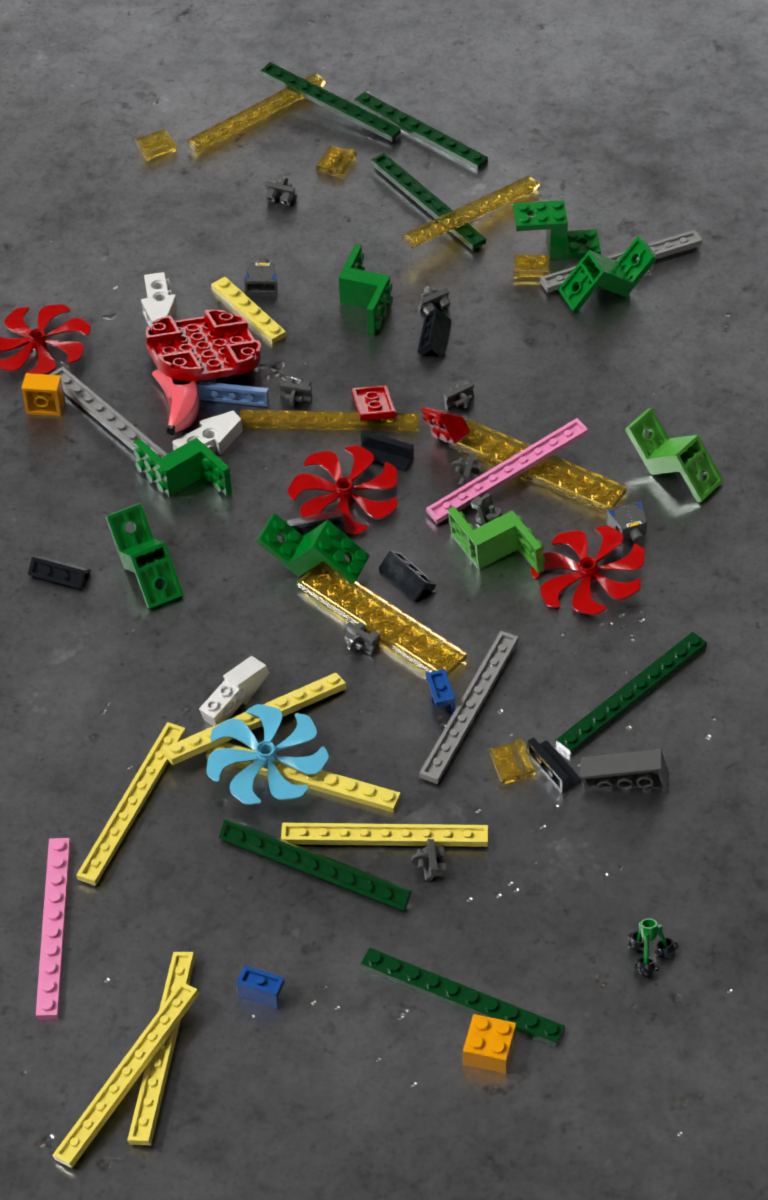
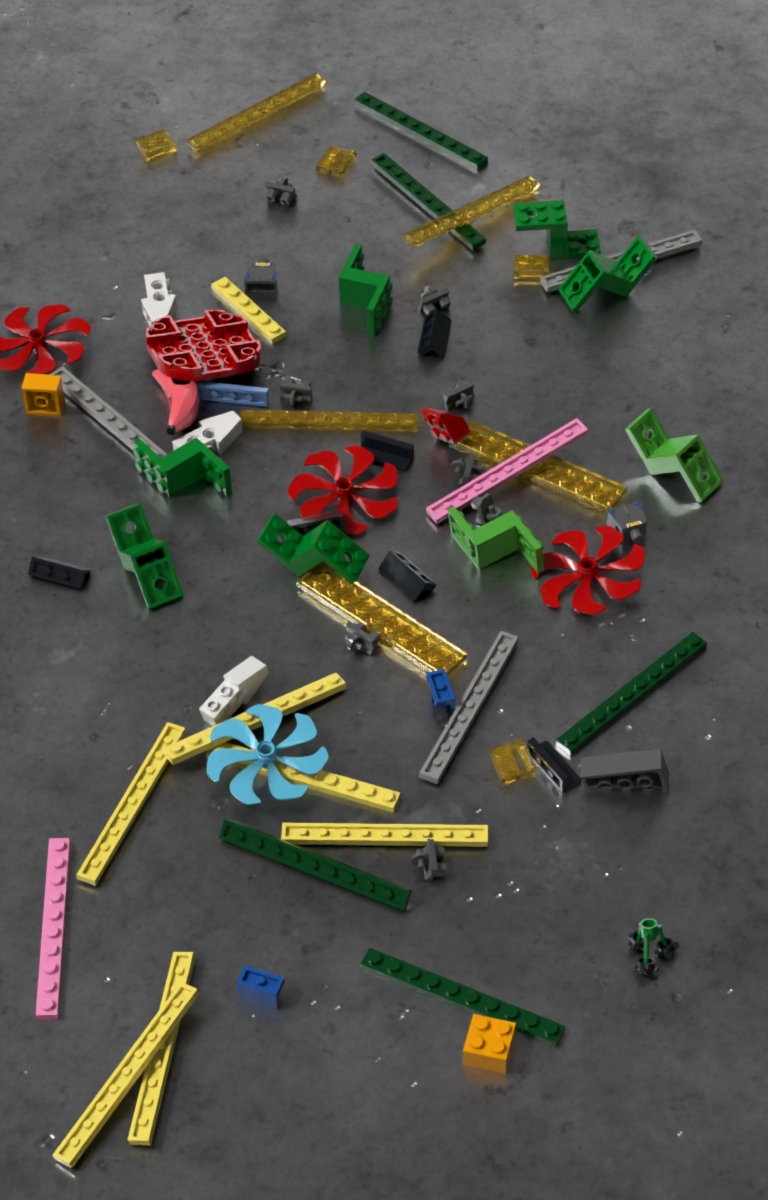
(331, 101): dark green plate -> none
(373, 403): red tile -> none

